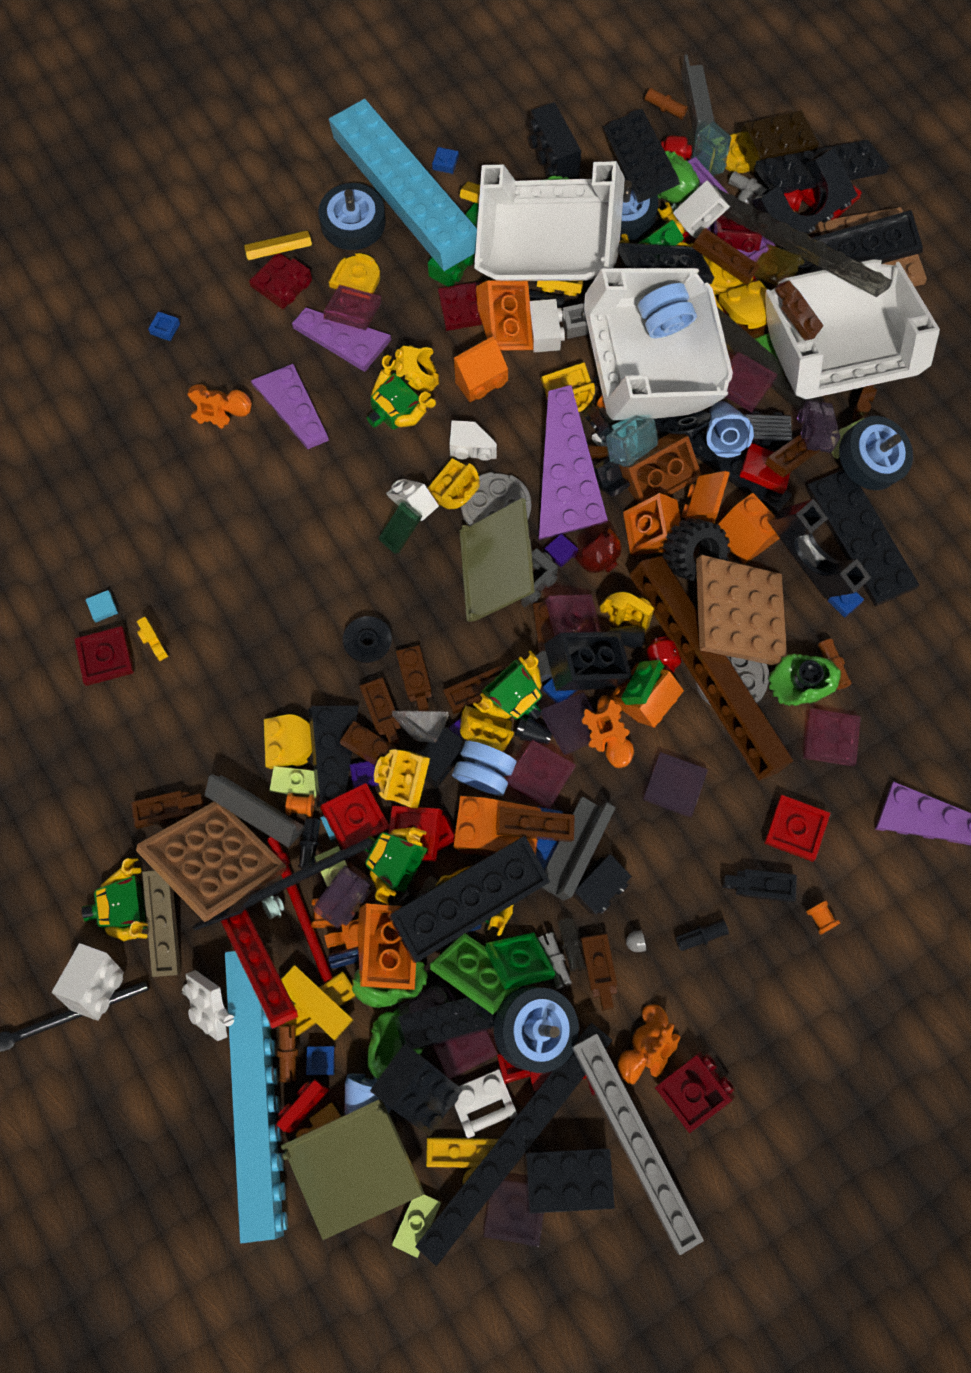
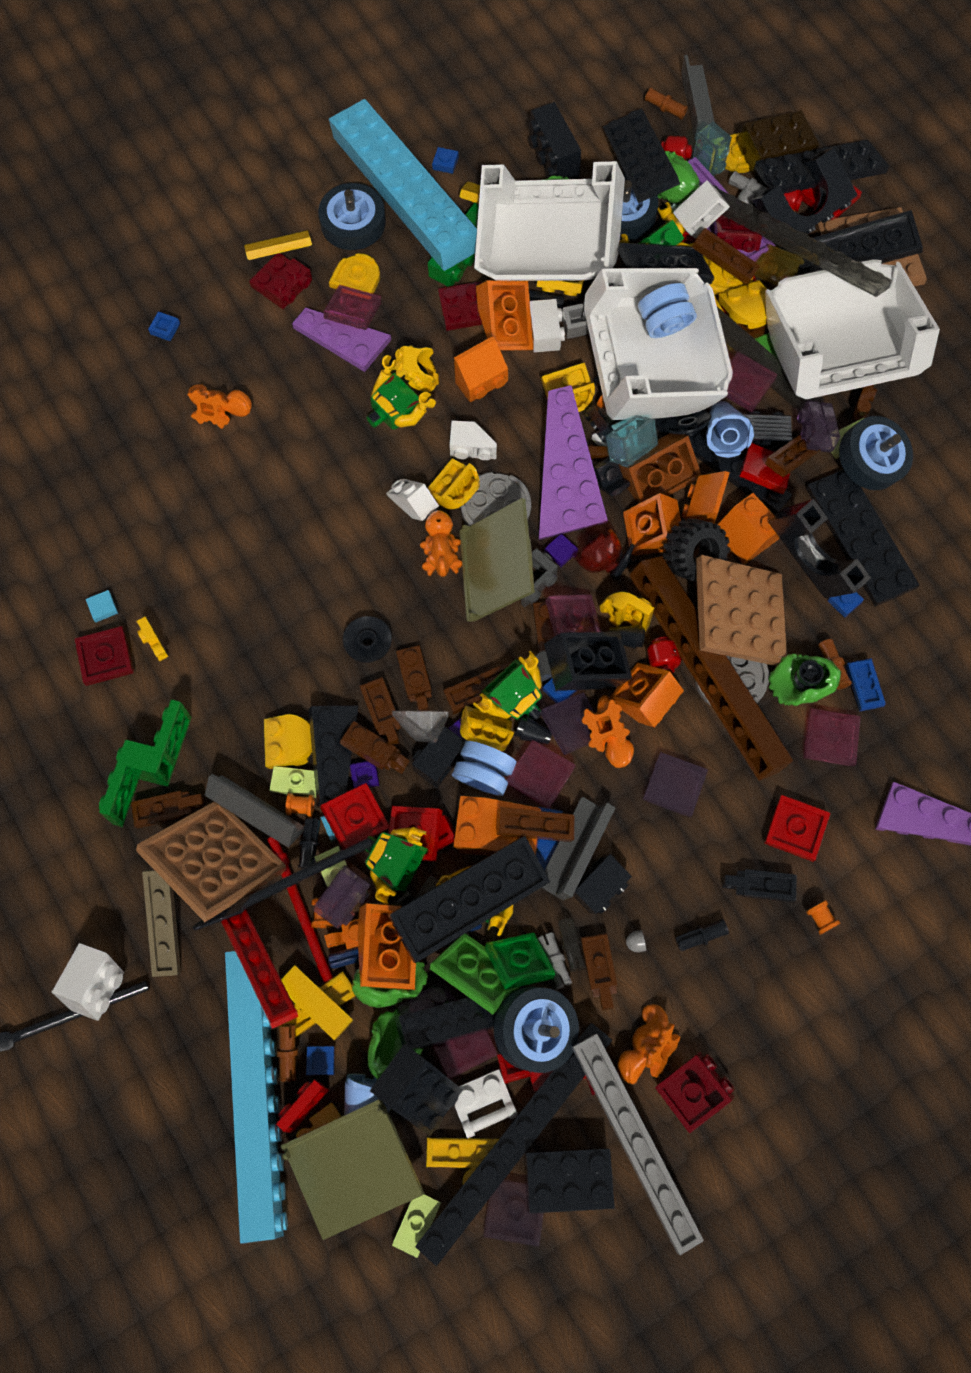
(120, 904): torso -> none
(145, 763): none -> green bracket
(206, 1005): white plate -> none
(273, 906): light aqua plate -> none
(291, 402): medium lavender wing -> none
(400, 527): clear green plate -> none
(401, 776): yellow slope -> none
(440, 545): none -> orange animal
(624, 562): none -> black bar
(642, 682): green plate -> none
(798, 311): reddish brown hinge -> none
(865, 684): none -> blue plate

